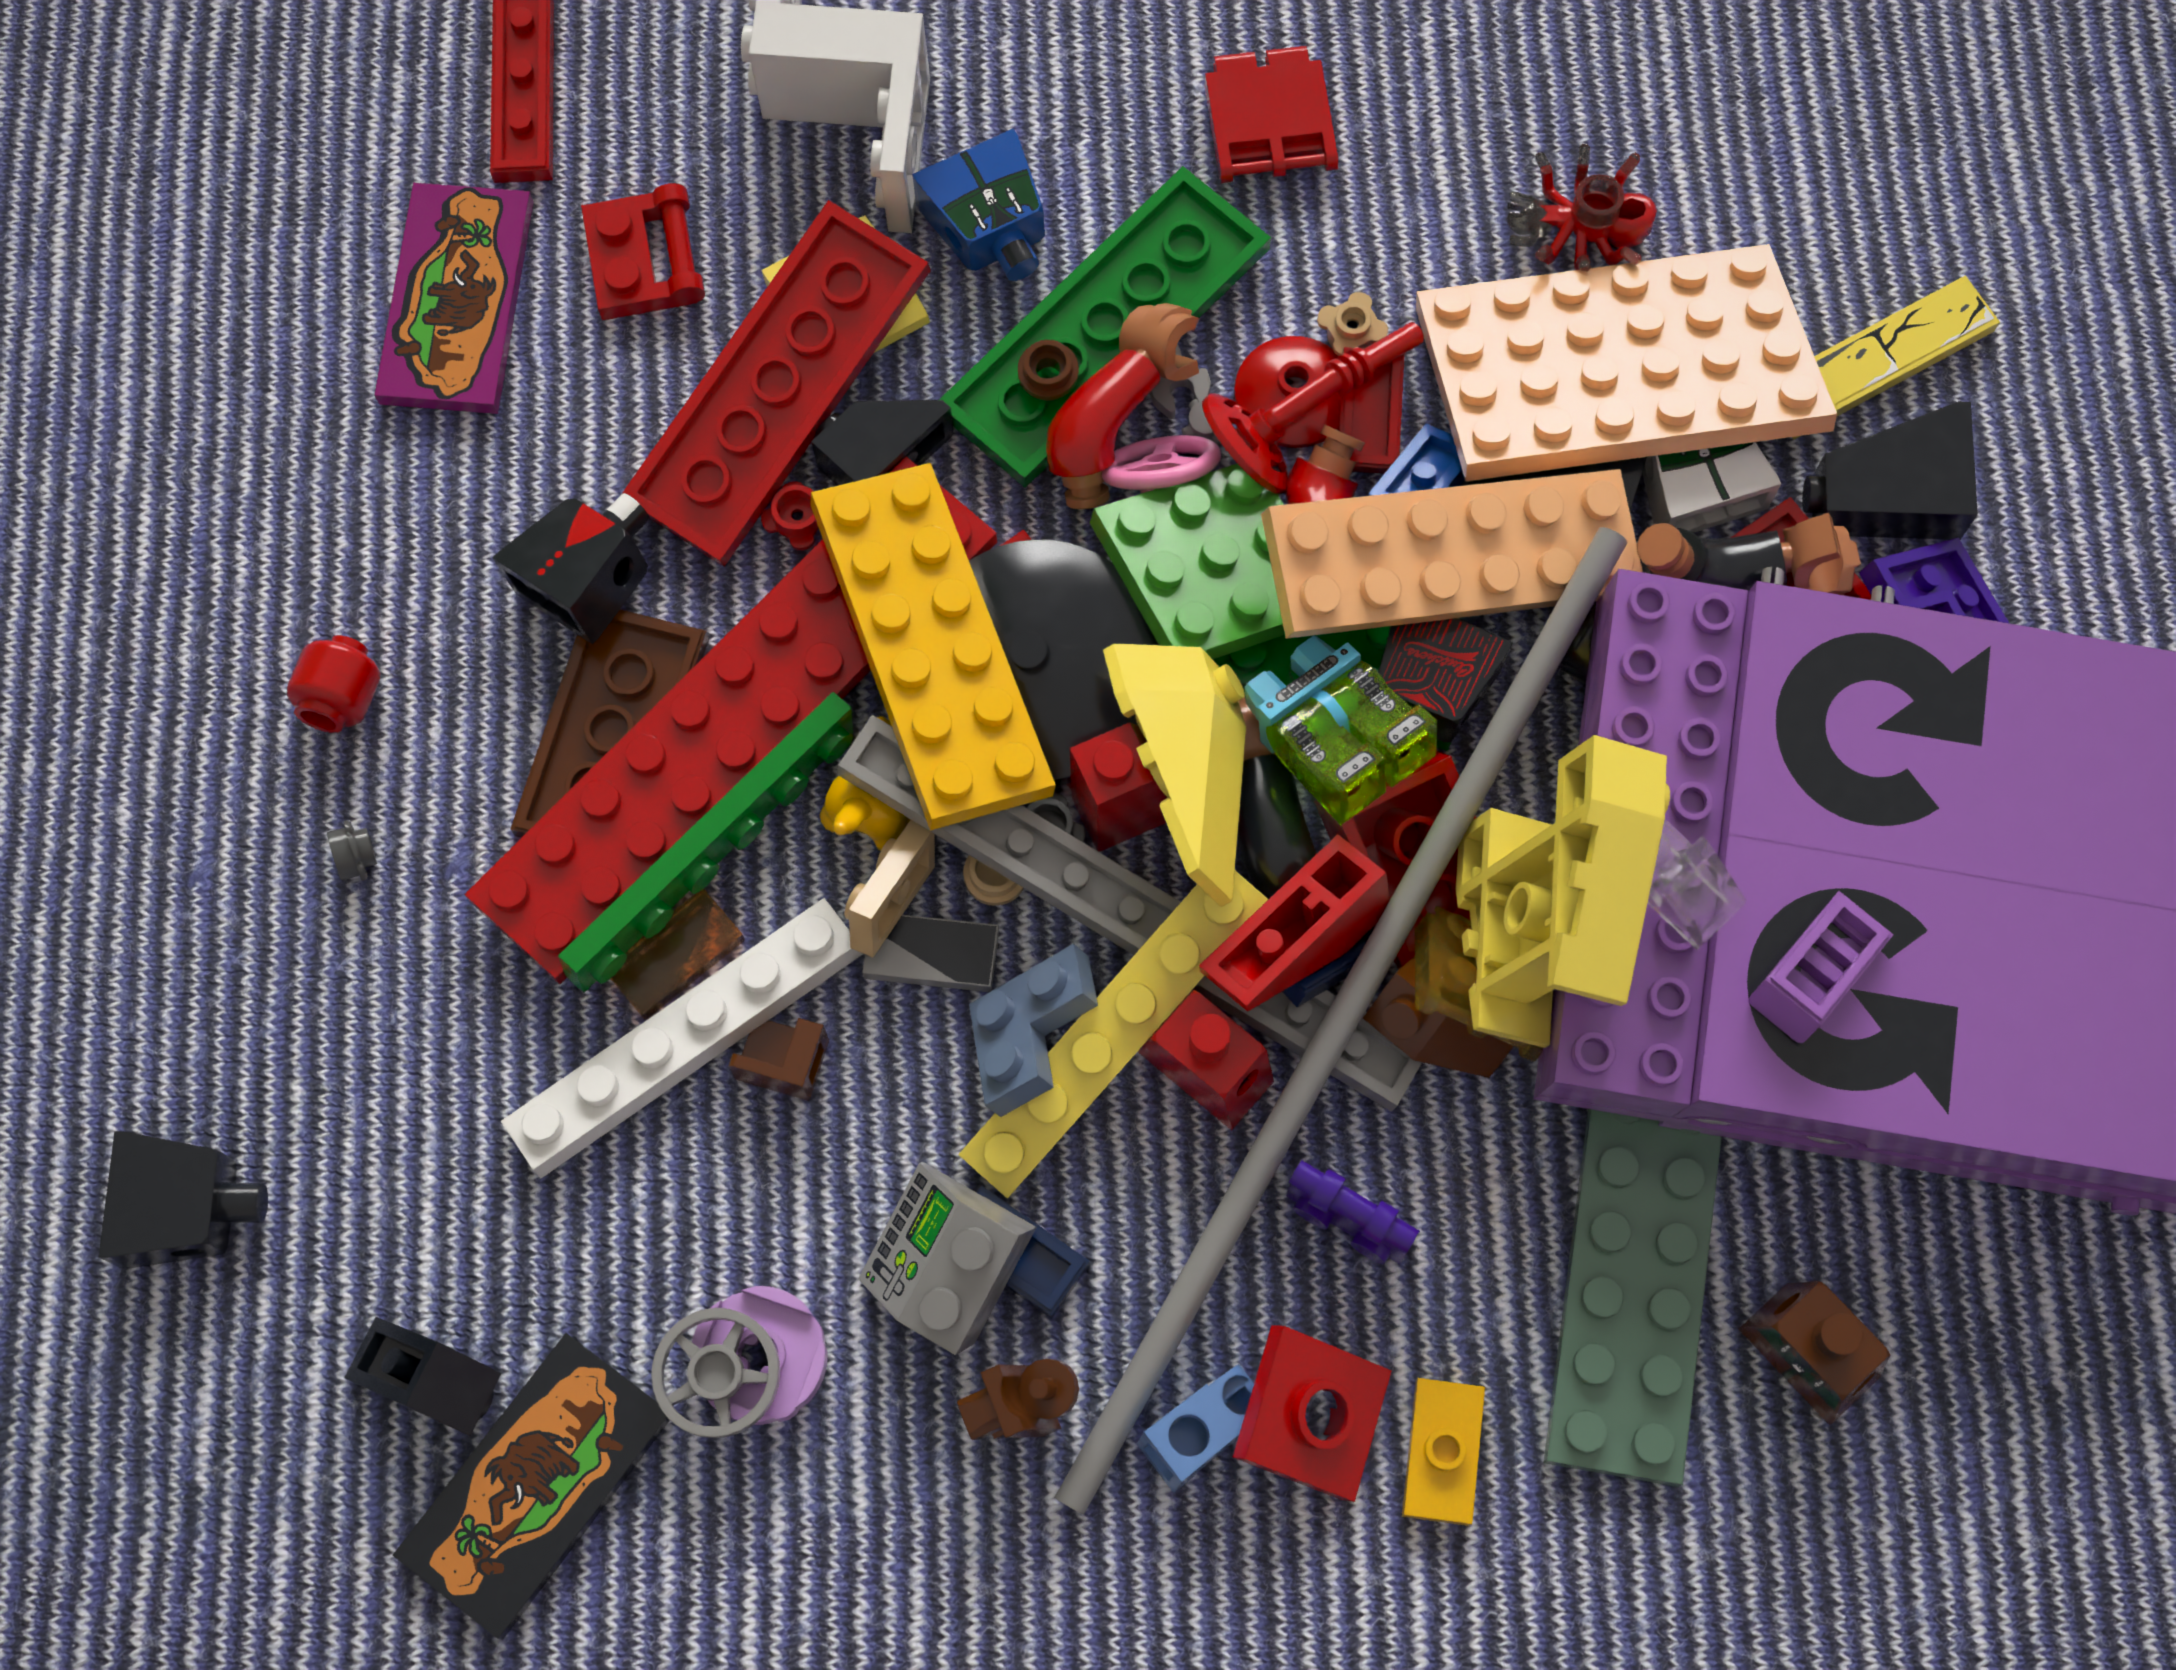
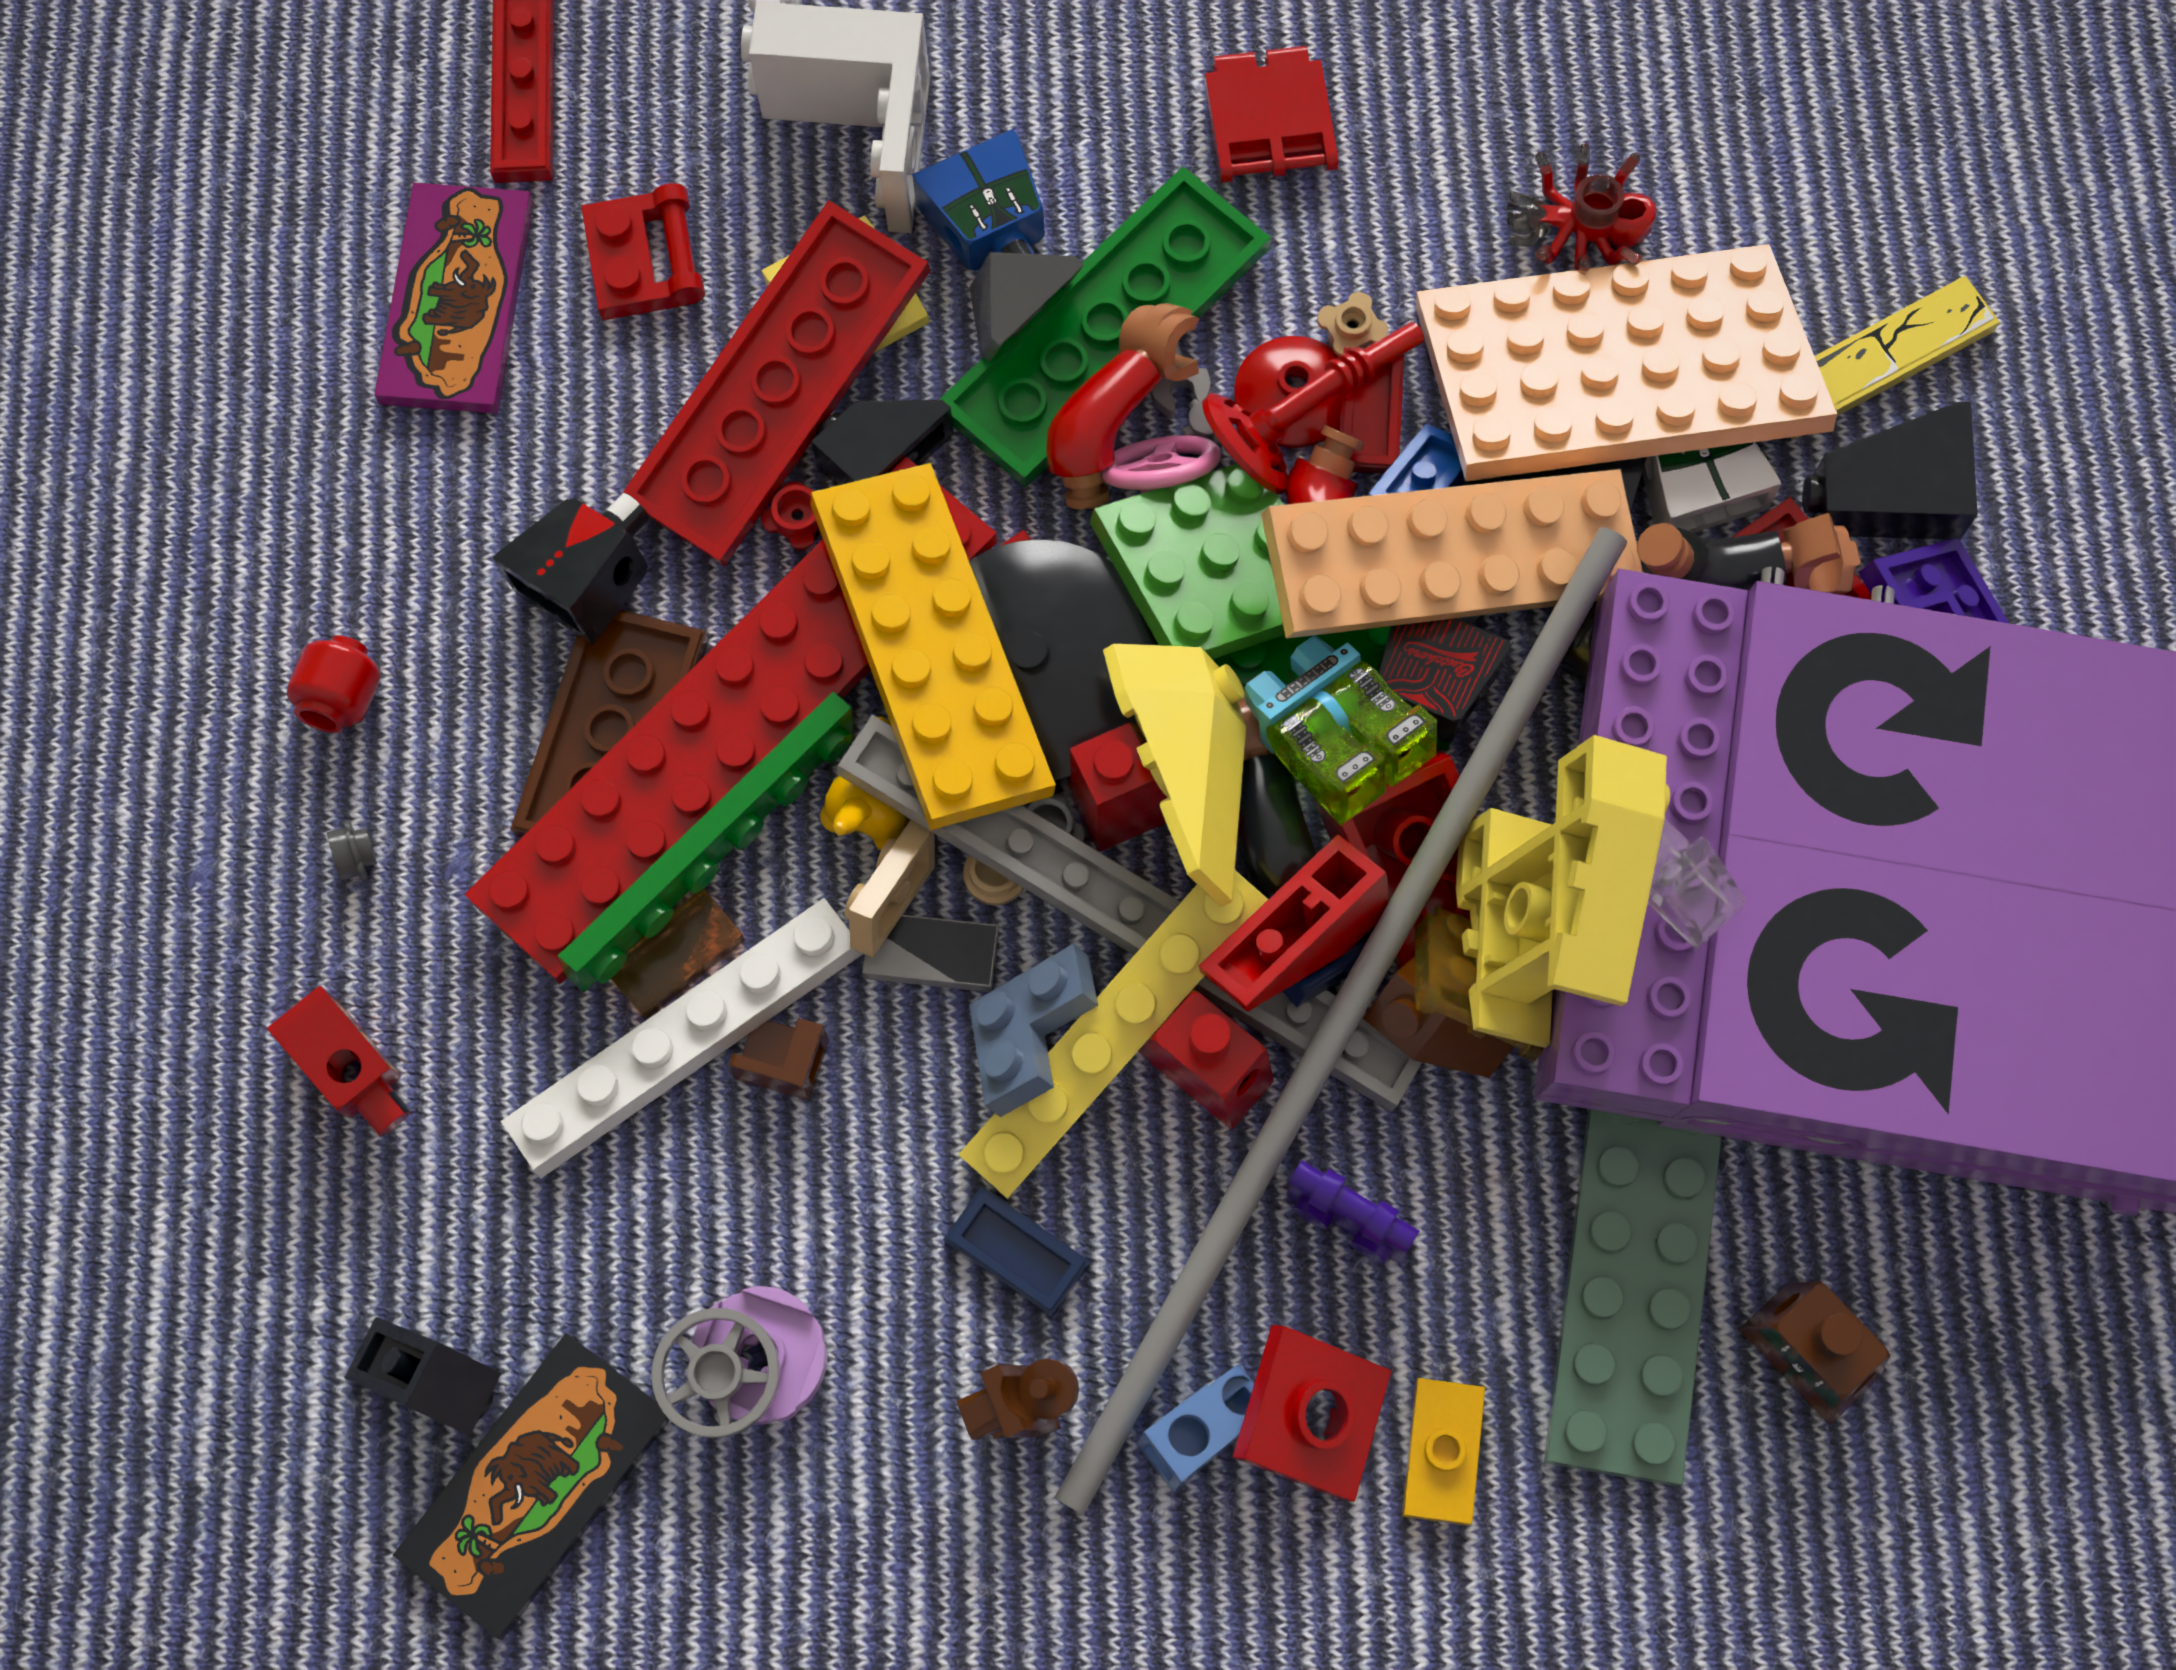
(172, 1202): black torso -> none
(328, 1039): none -> red torso
(944, 1259): light grey slope -> none
(1013, 291): none -> dark grey slope
(1048, 354): reddish brown plate -> none
(1795, 1001): medium lavender slope -> none

